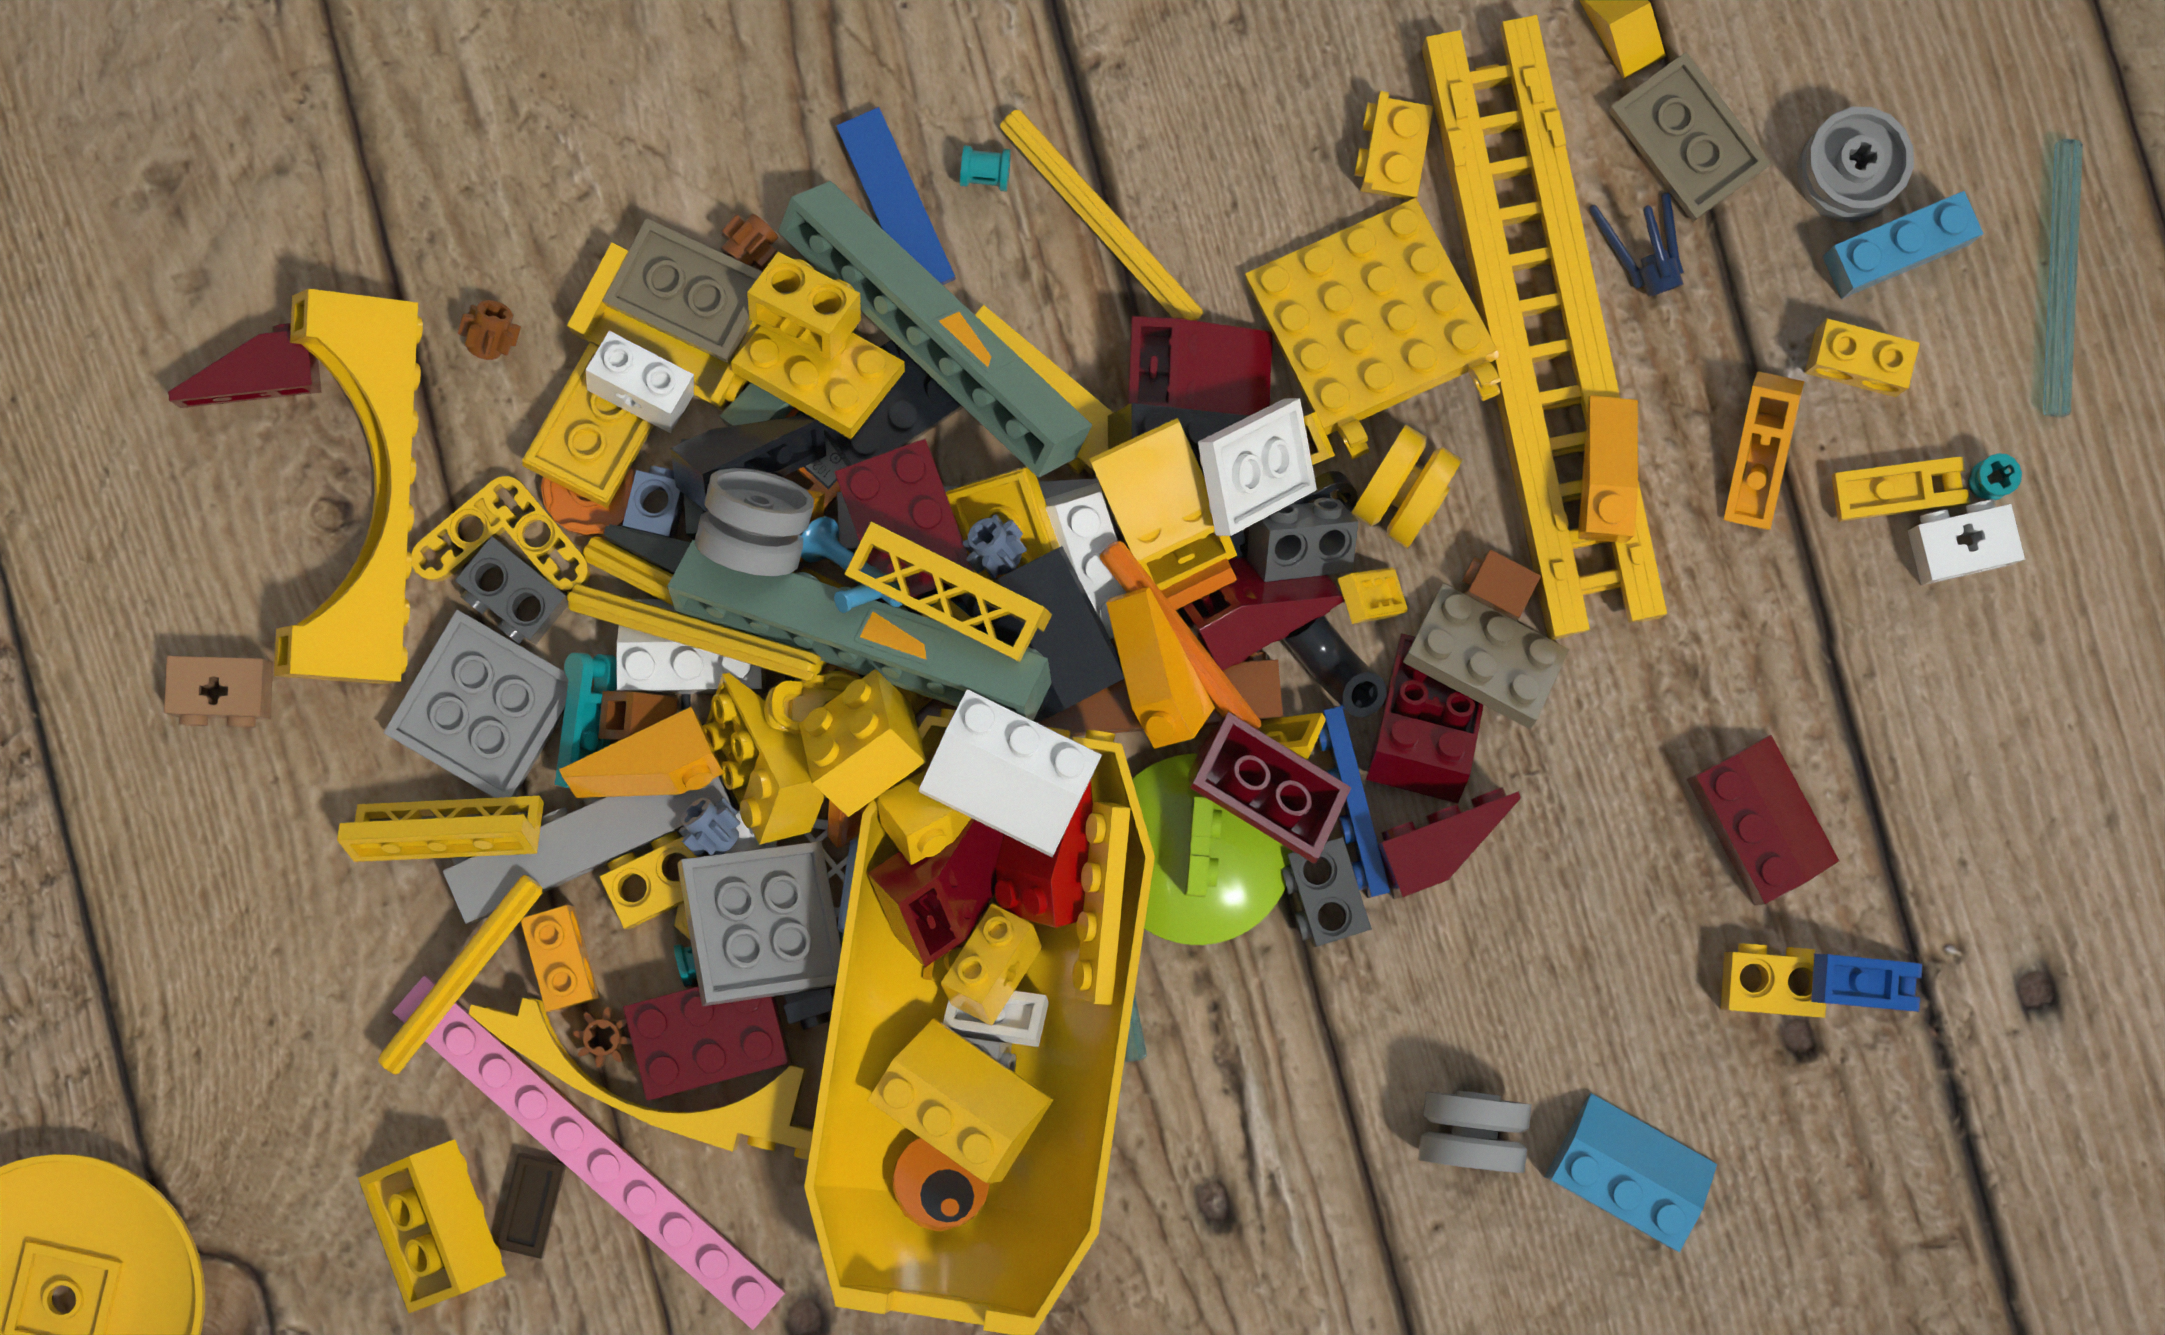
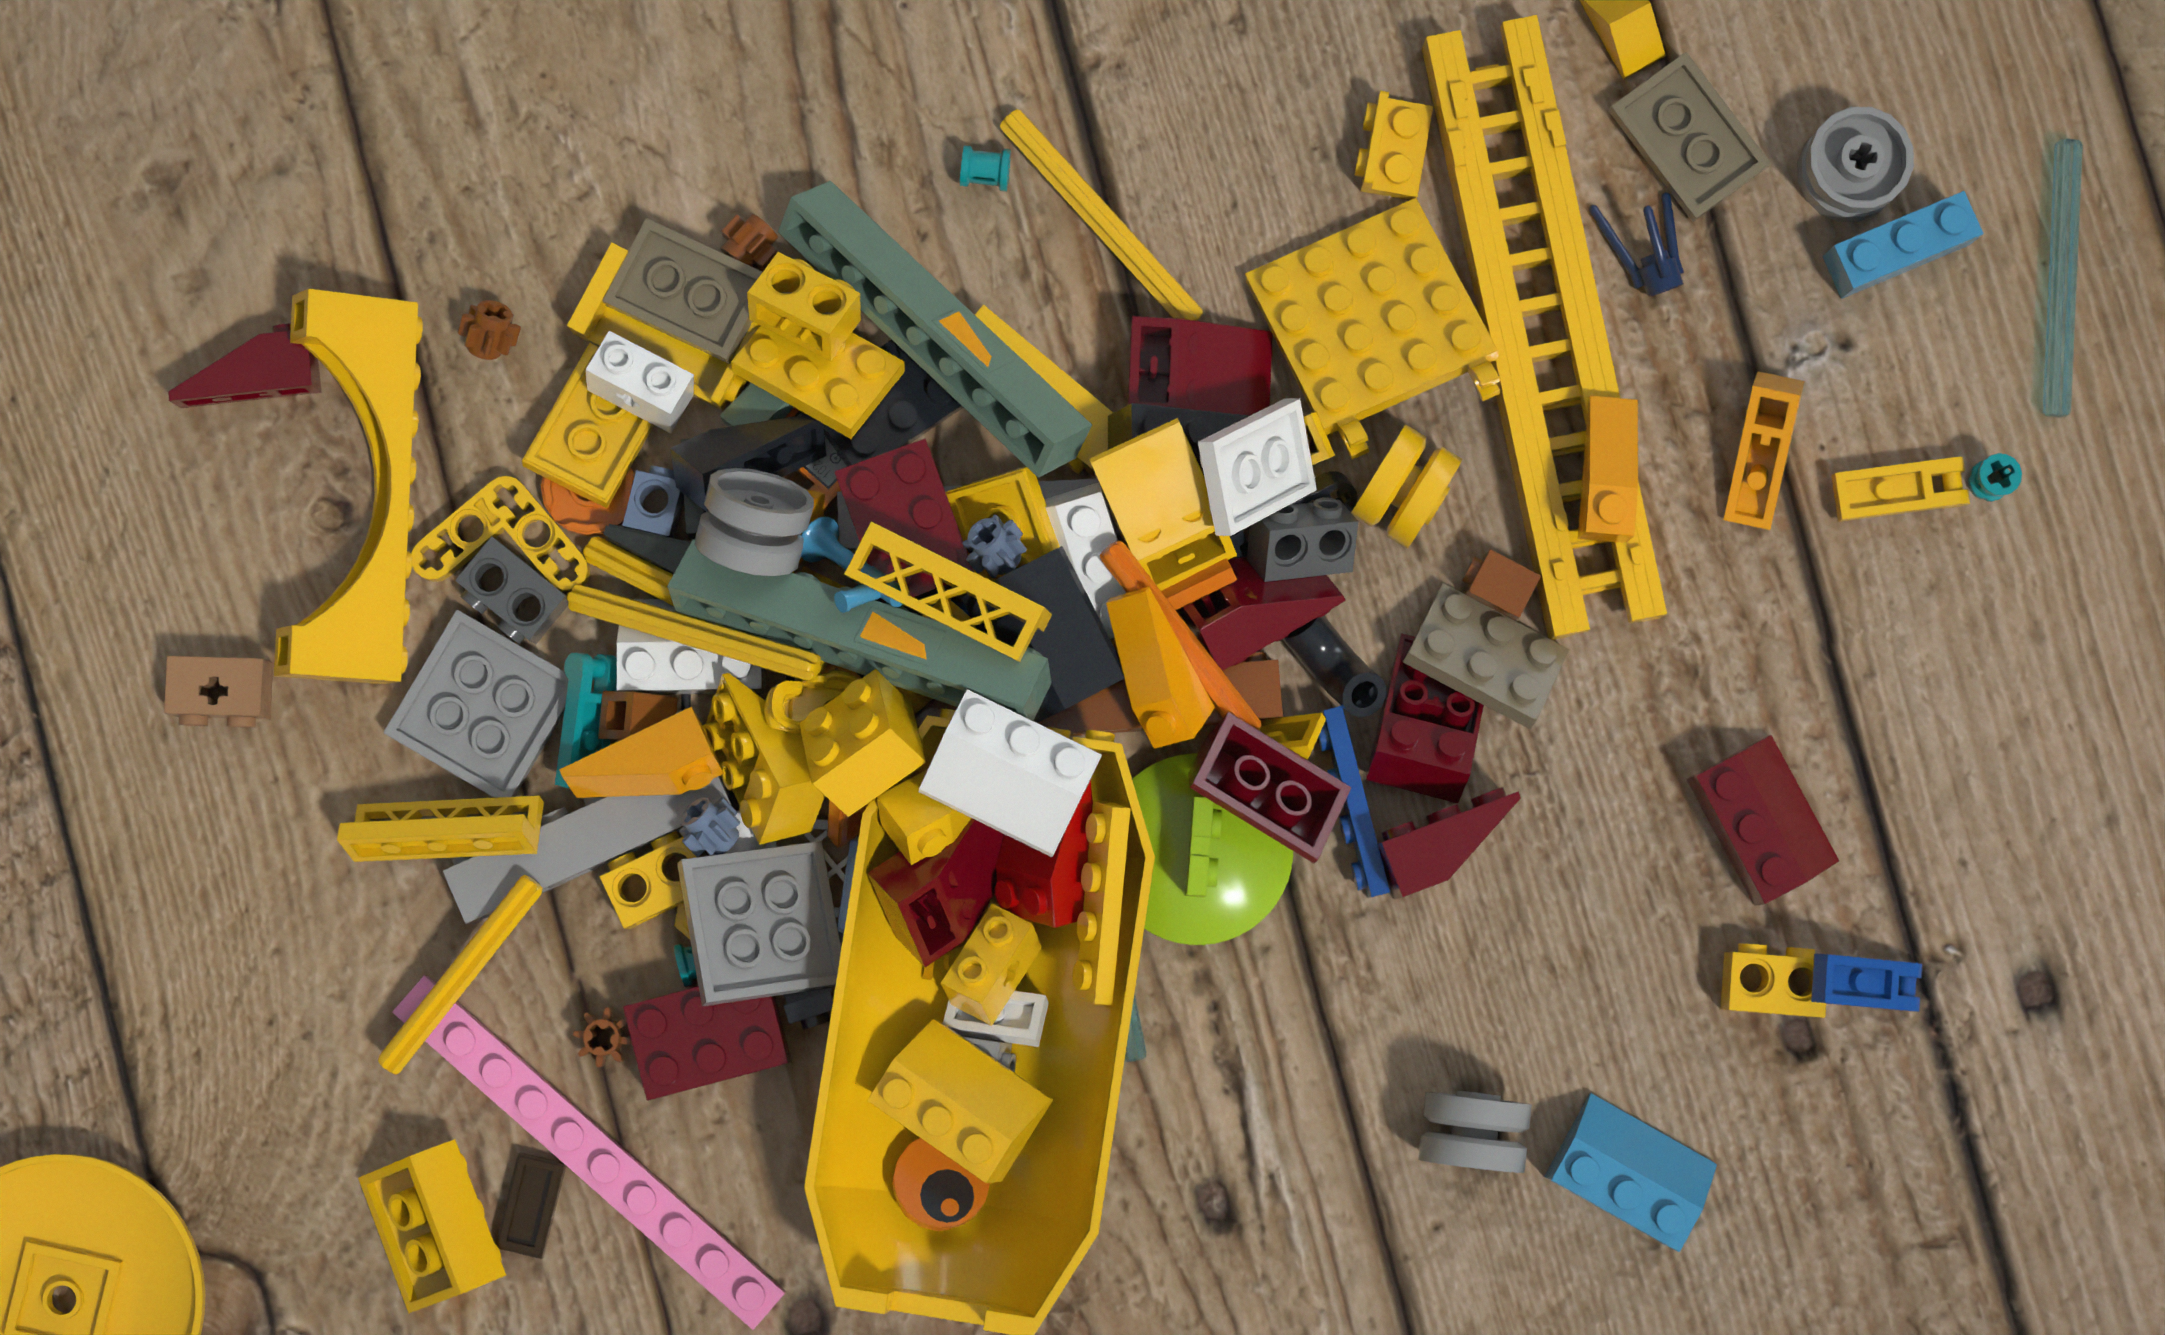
(560, 958): light orange brick -> none
(763, 1116): yellow slope -> none
(893, 191): blue tile -> none
(1338, 889): dark grey brick -> none
(1372, 595): yellow plate -> none
(1862, 358): yellow brick -> none
(1942, 558): white brick -> none

